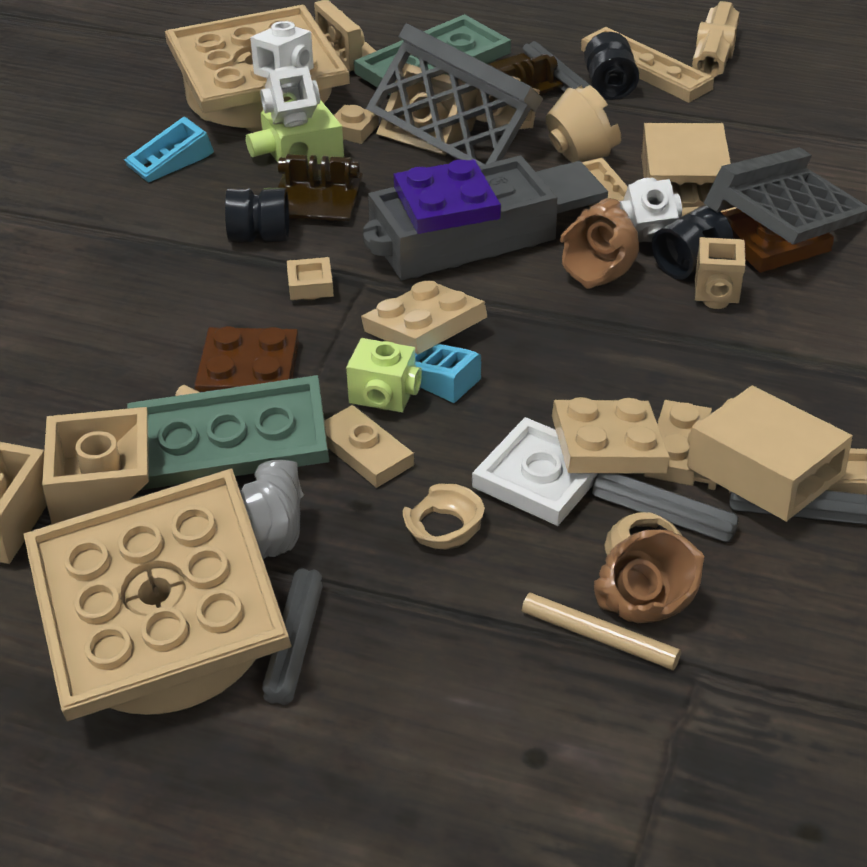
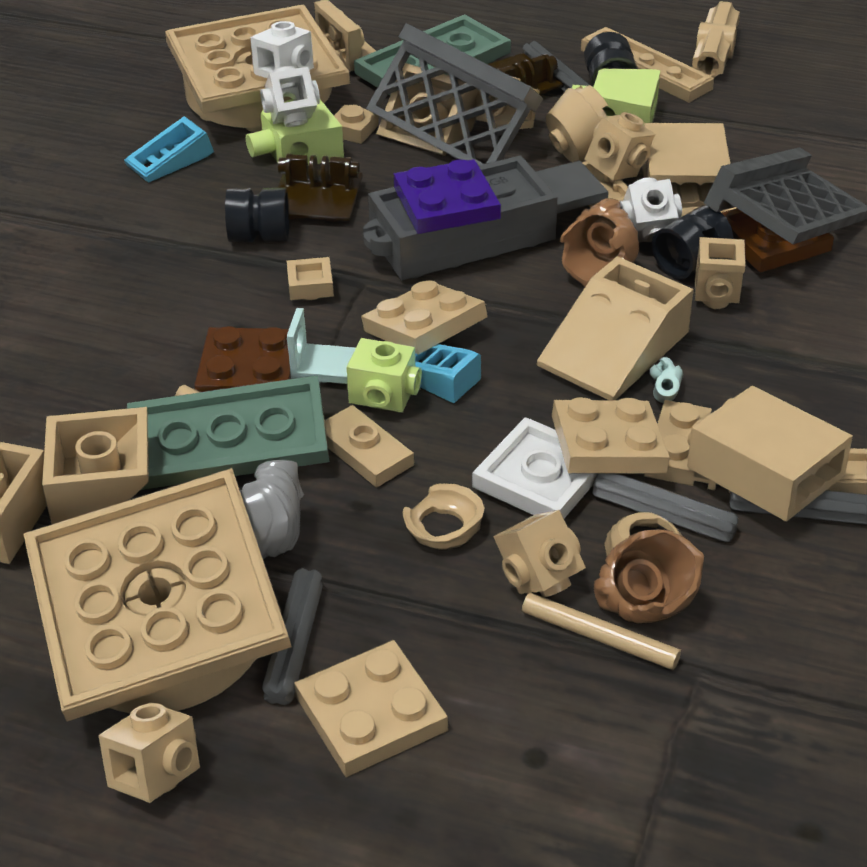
(149, 751): none -> tan brick
(315, 359): none -> light aqua bracket
(370, 707): none -> tan plate
(540, 554): none -> tan brick
(618, 328): none -> tan slope
(620, 146): none -> tan brick
(629, 91): none -> yellowish green torso
(667, 379): none -> light aqua arm

